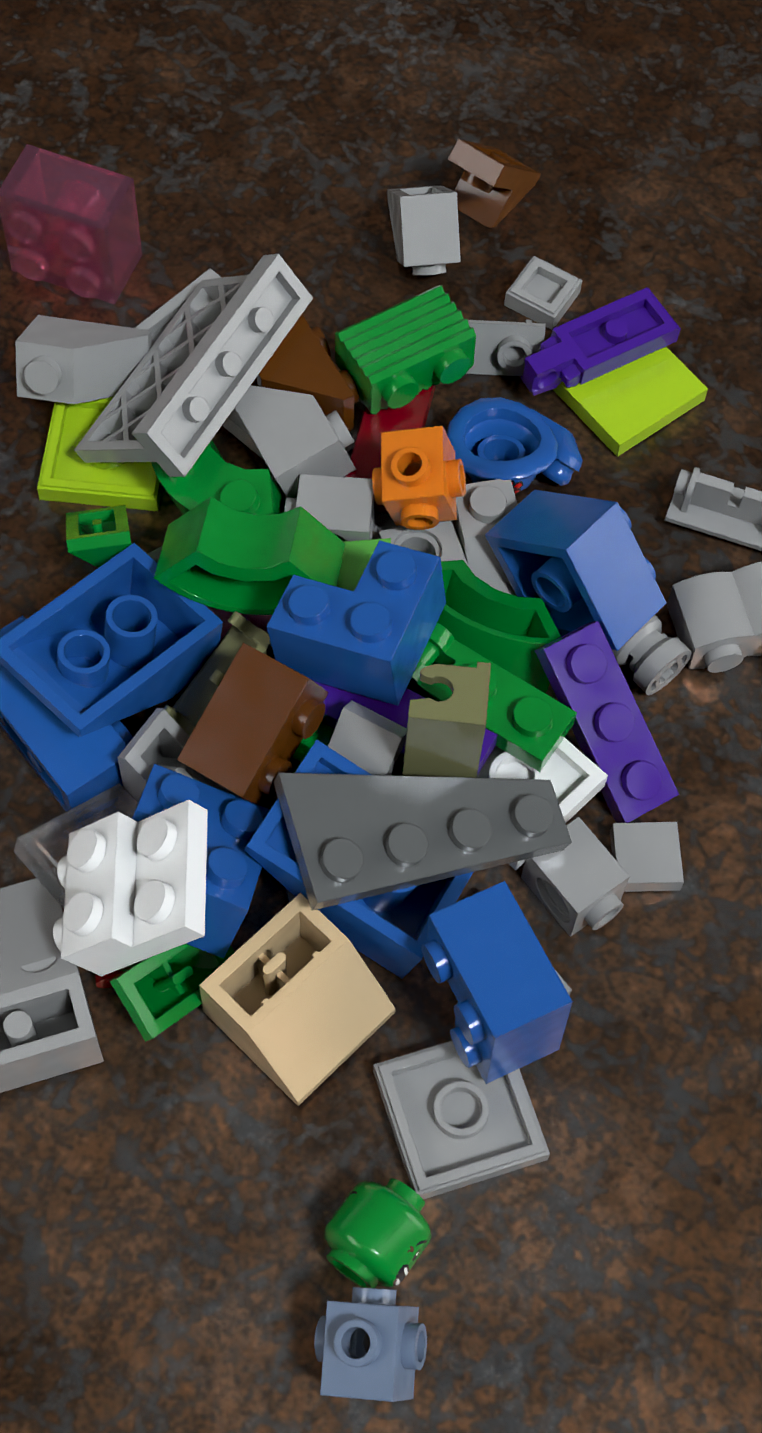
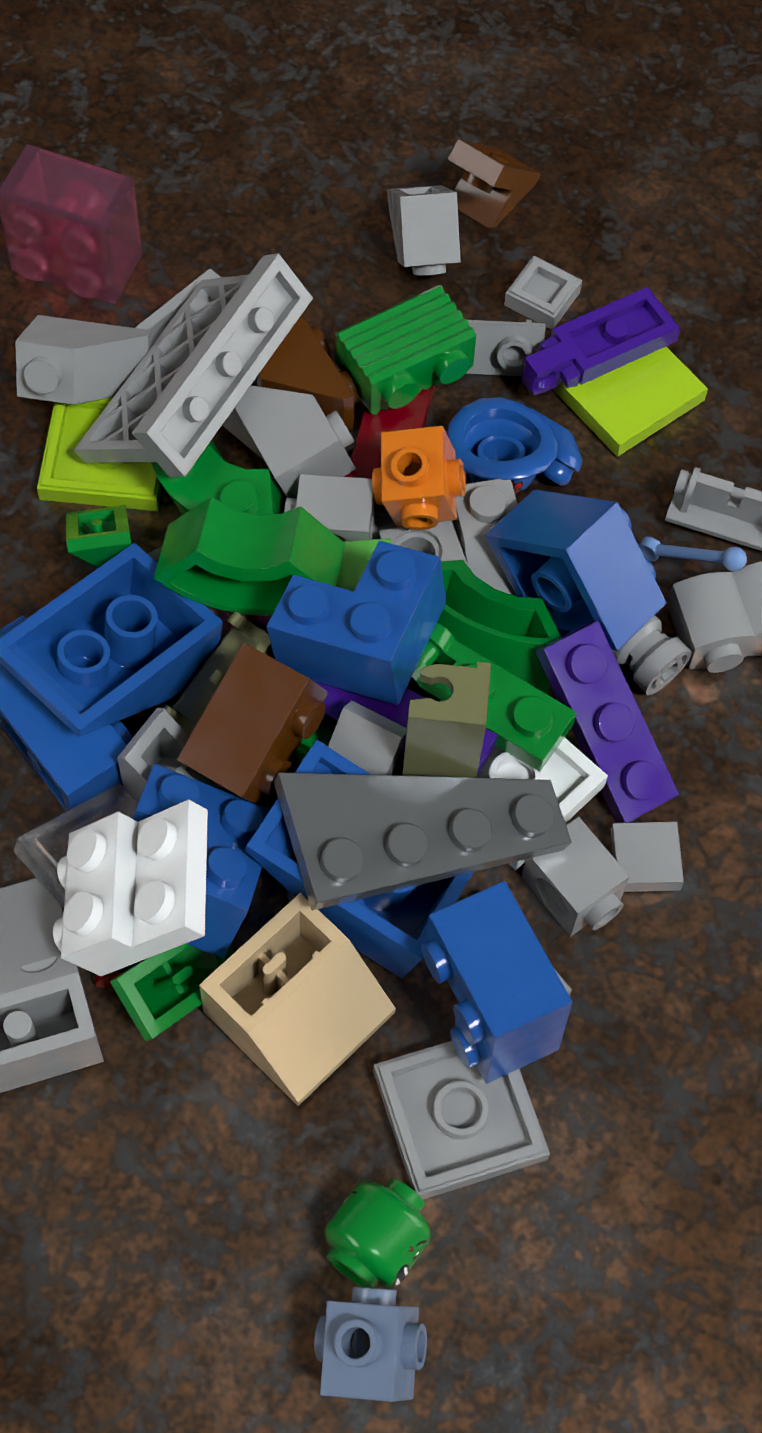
(733, 558): none -> medium blue hinge

